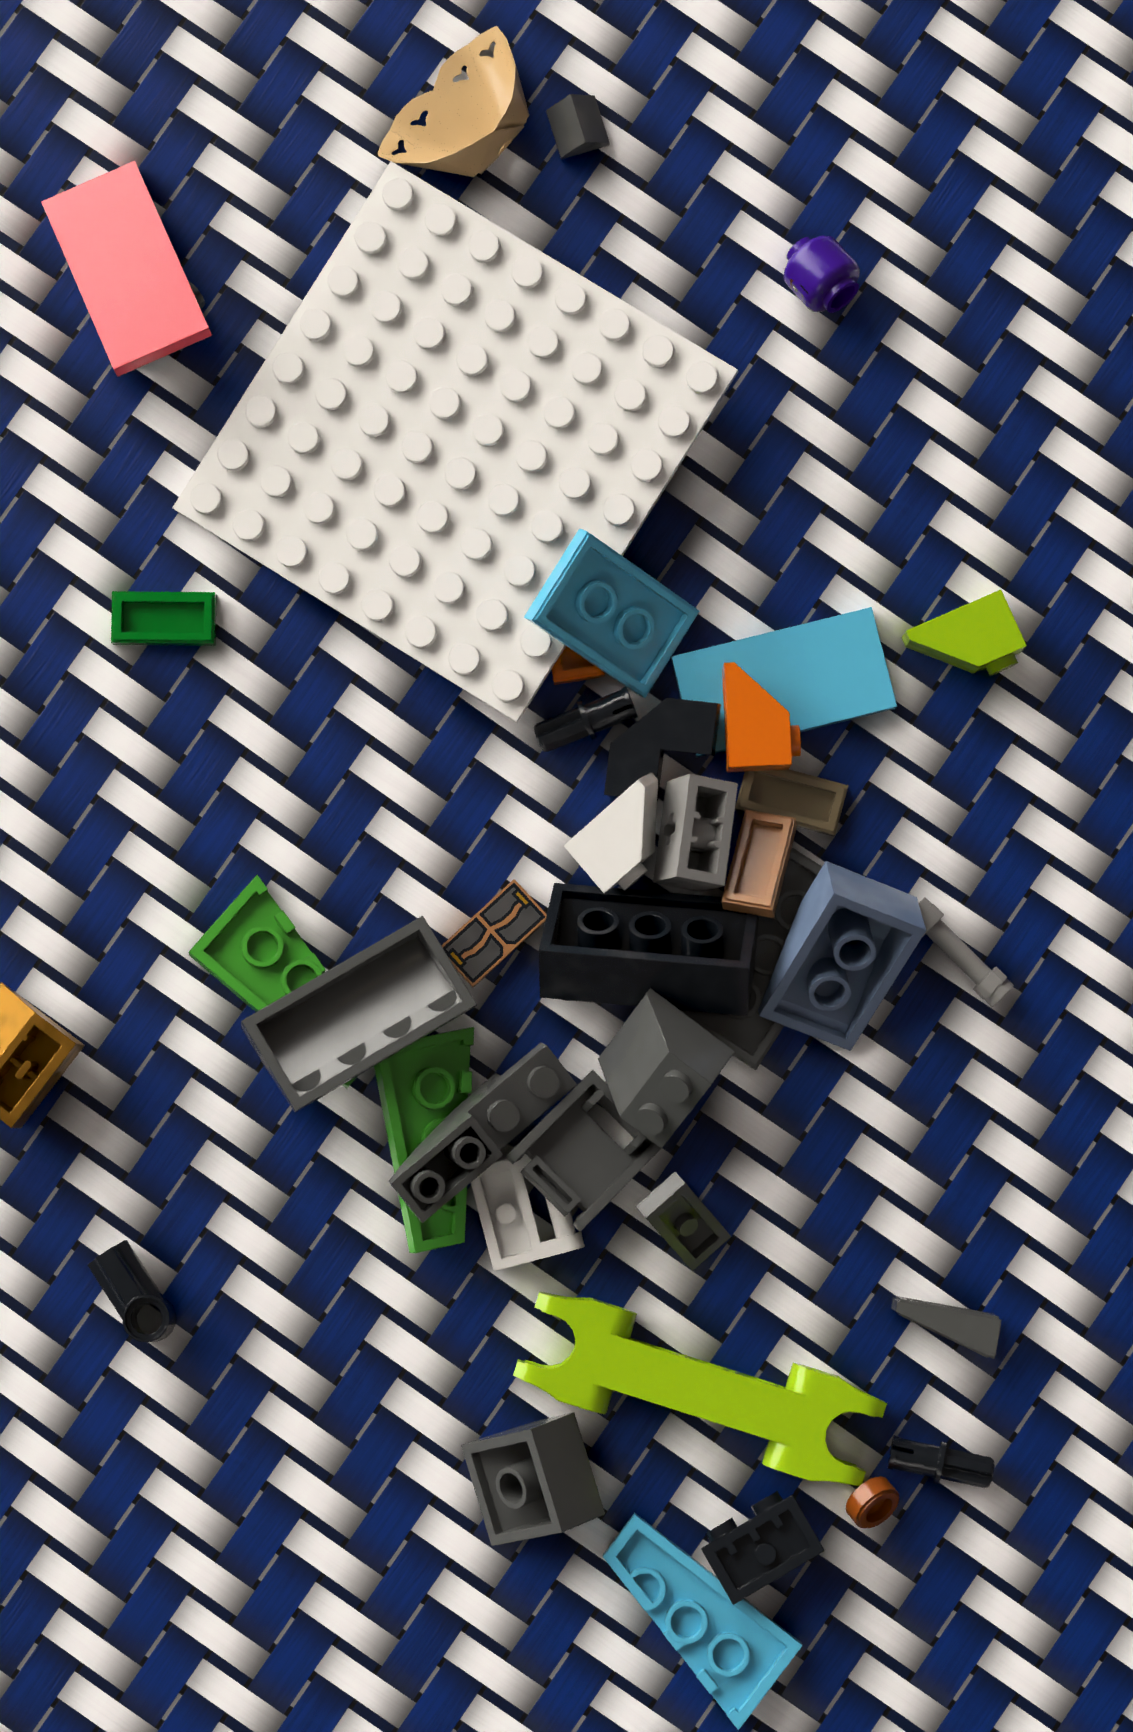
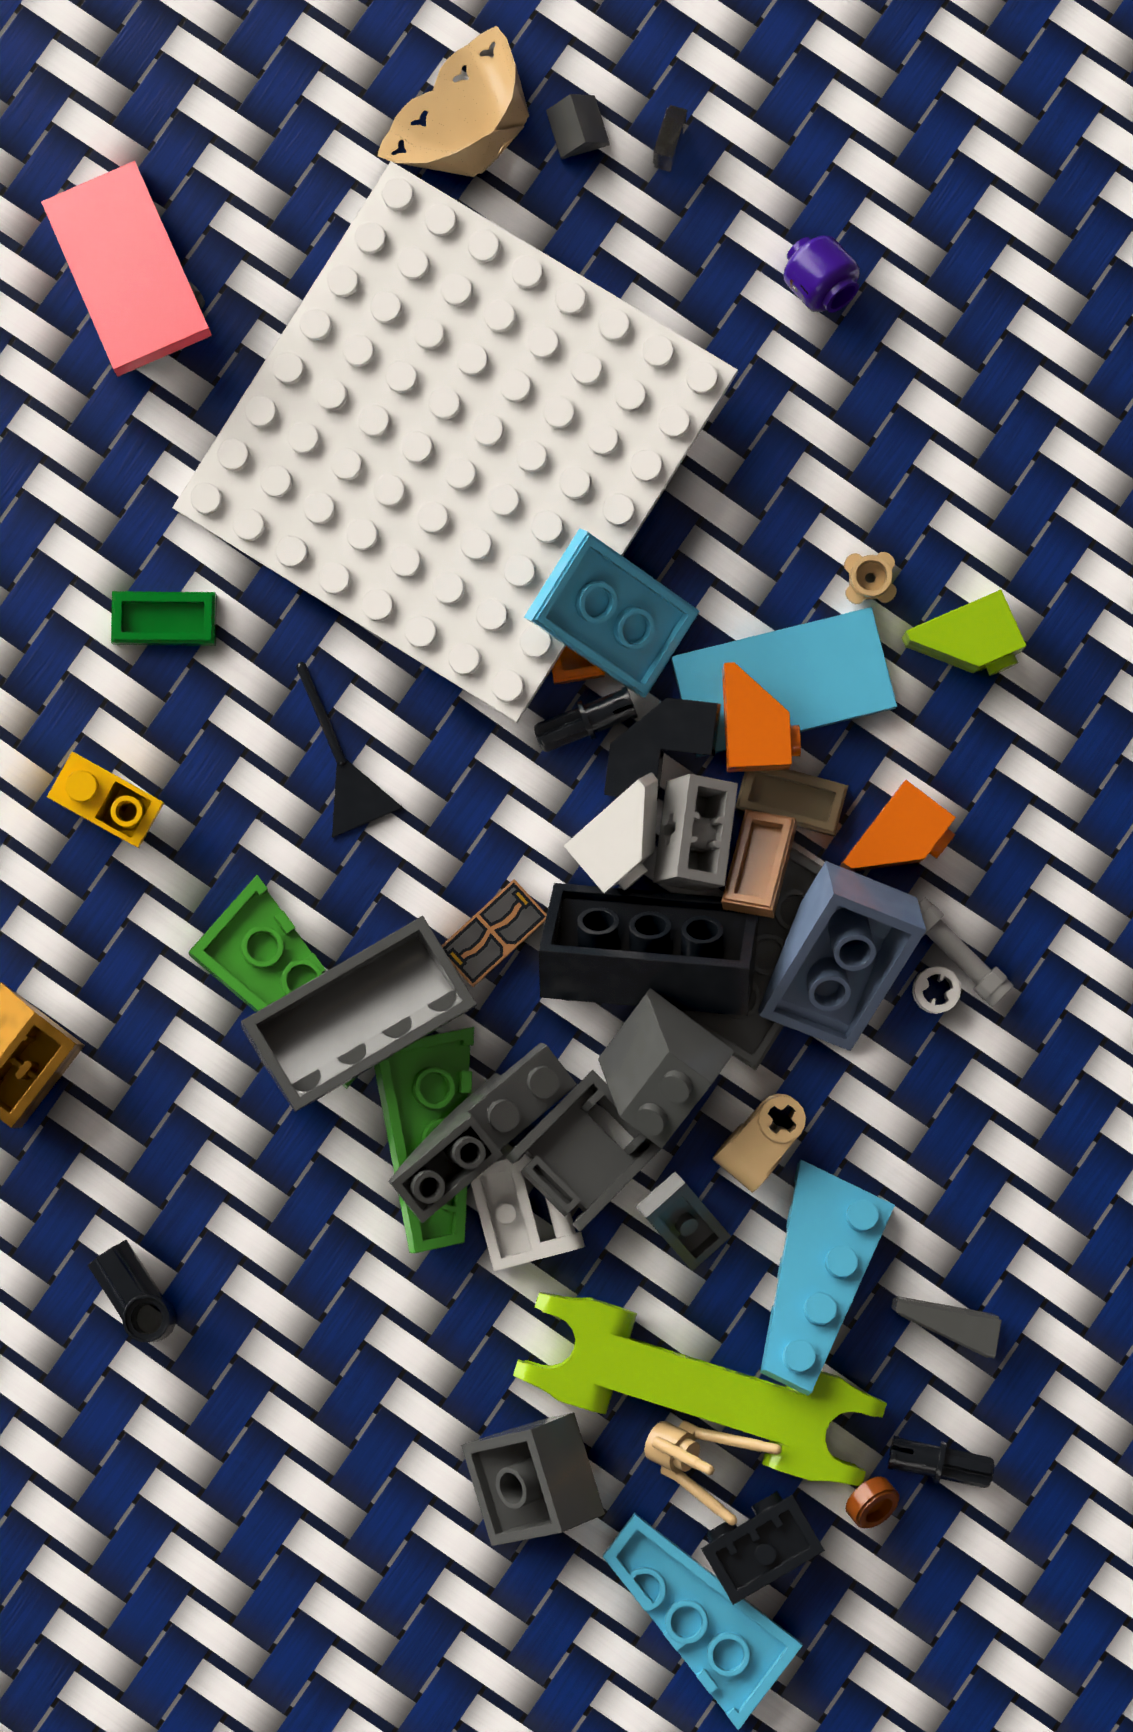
(105, 799): none -> yellow slope
(356, 796): none -> black piece
(669, 138): none -> clear smoke tile
(677, 1452): none -> tan plant
(754, 1148): none -> tan piece
(823, 1261): none -> medium azure wing
(878, 565): none -> tan plate
(902, 832): none -> orange slope
(921, 984): none -> white bush

